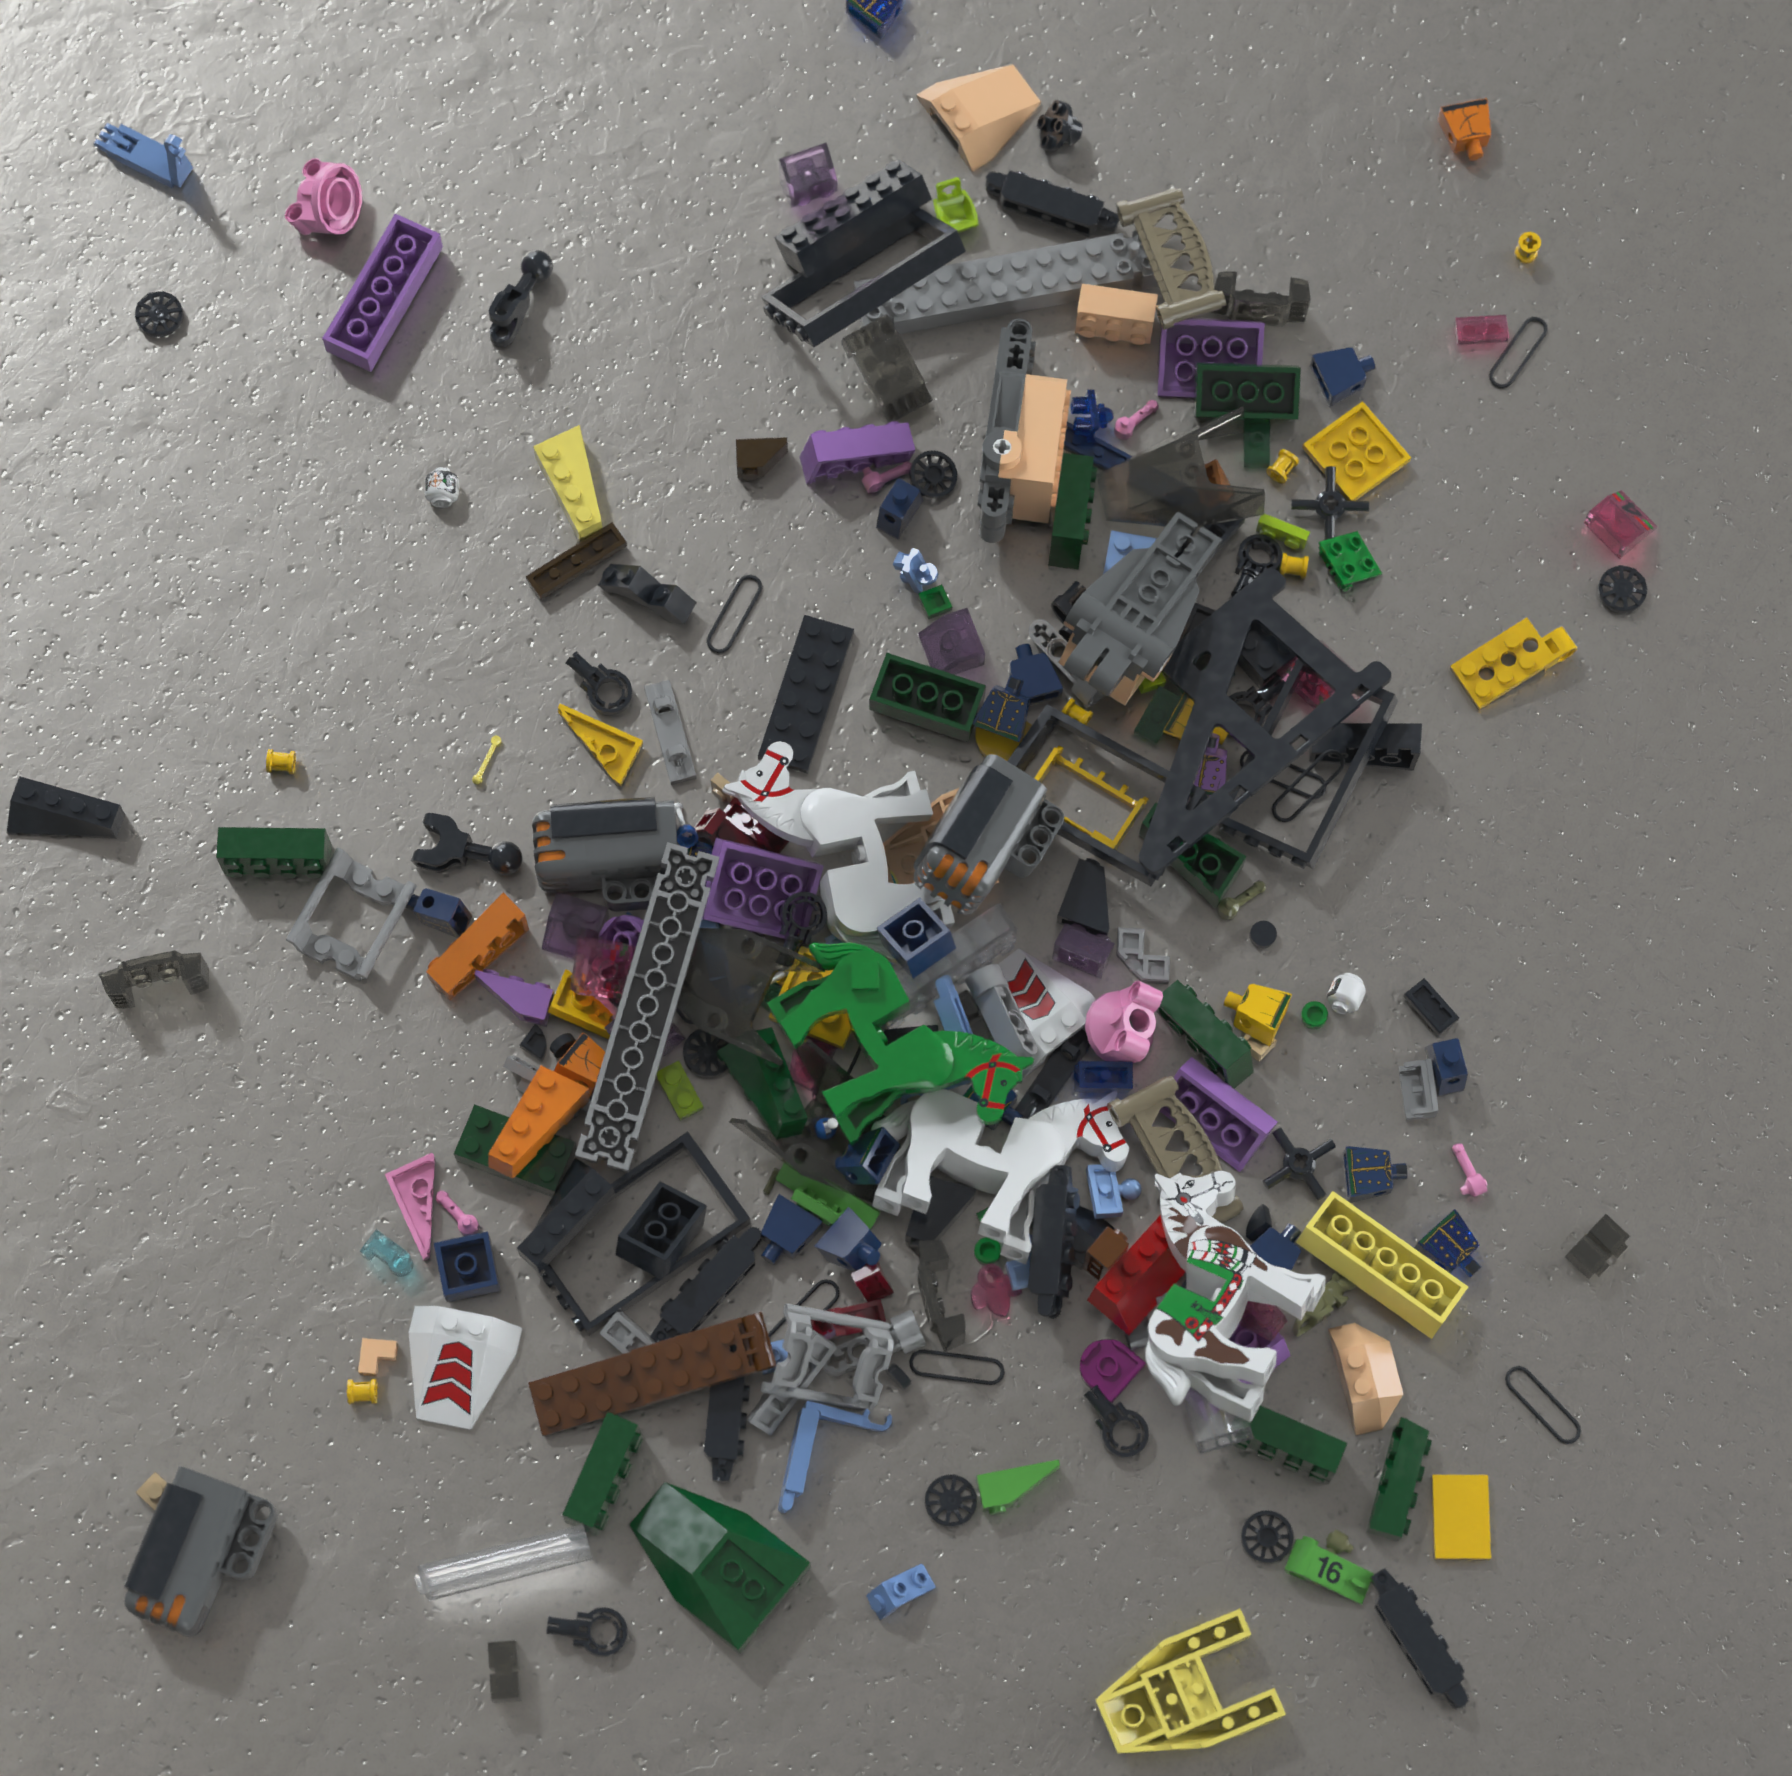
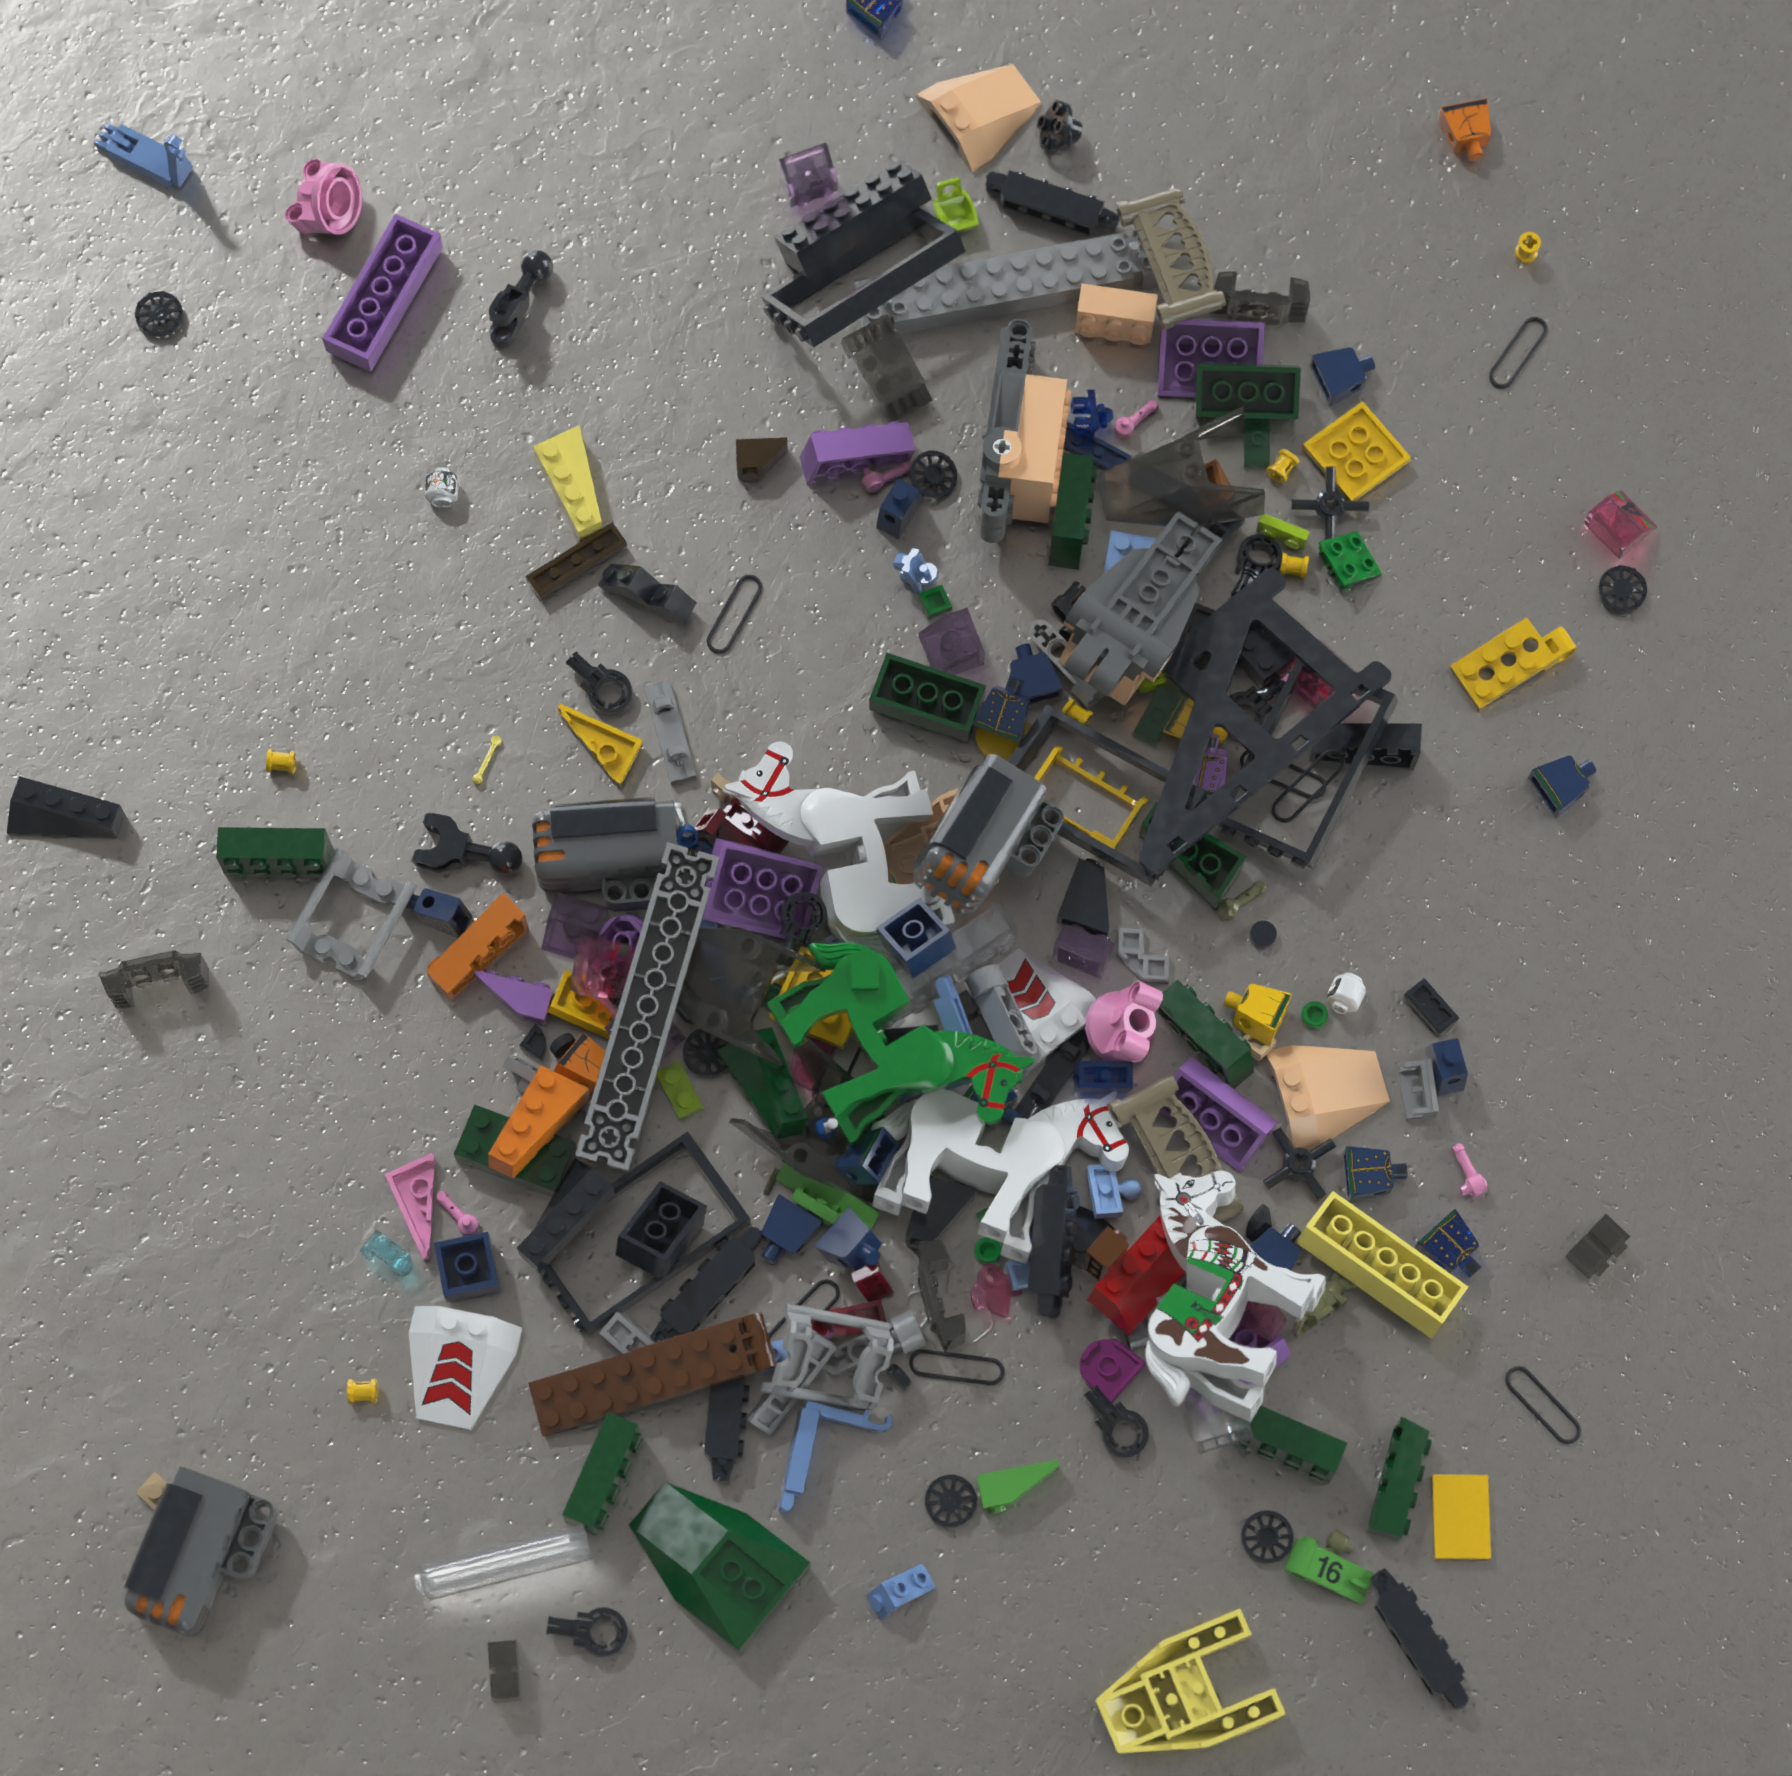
(374, 1350): light nougat piece -> none
(808, 689): black plate -> none
(1326, 1090): none -> light nougat wedge
(1366, 1376): light nougat wedge -> none
(1481, 329): clear pink plate -> none
(1562, 782): none -> dark blue torso

